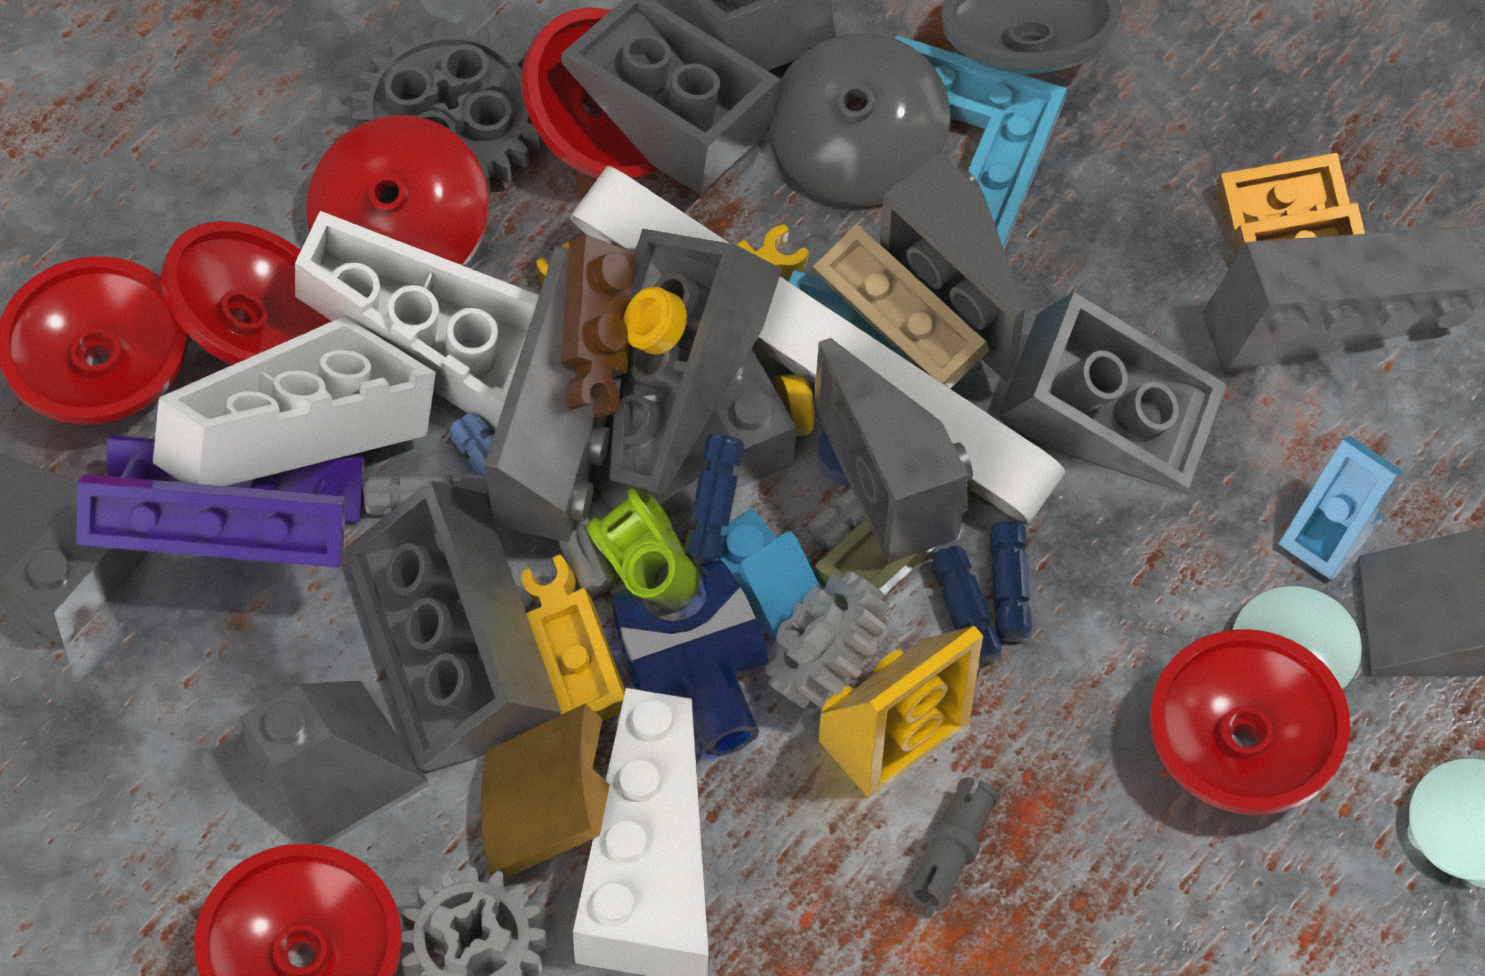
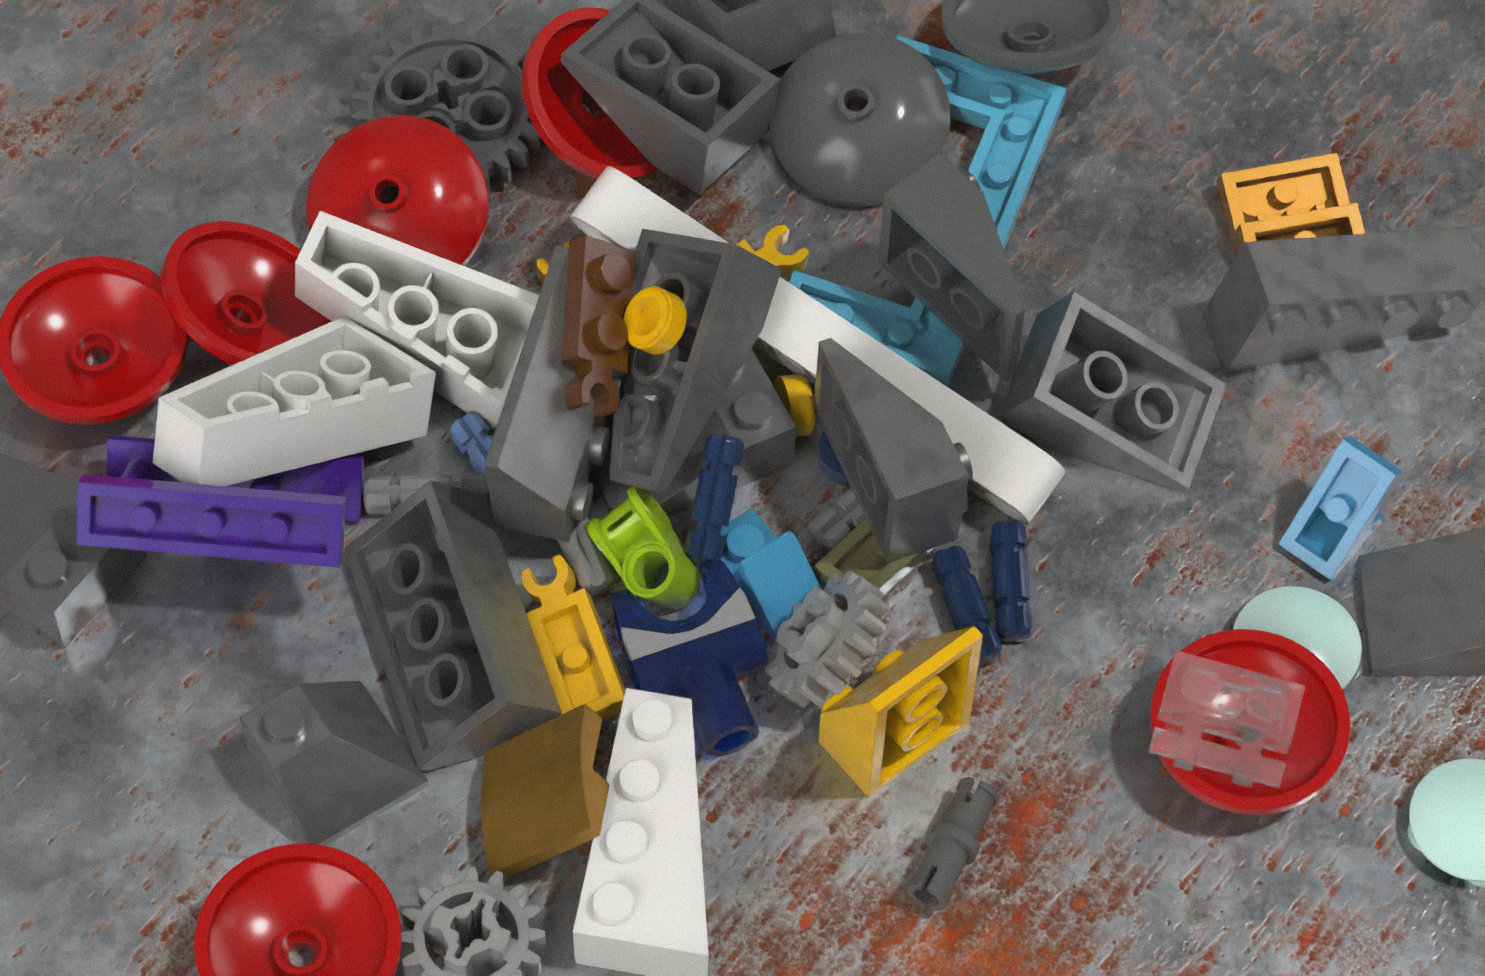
(900, 307): tan plate -> none
(1231, 705): none -> clear plate

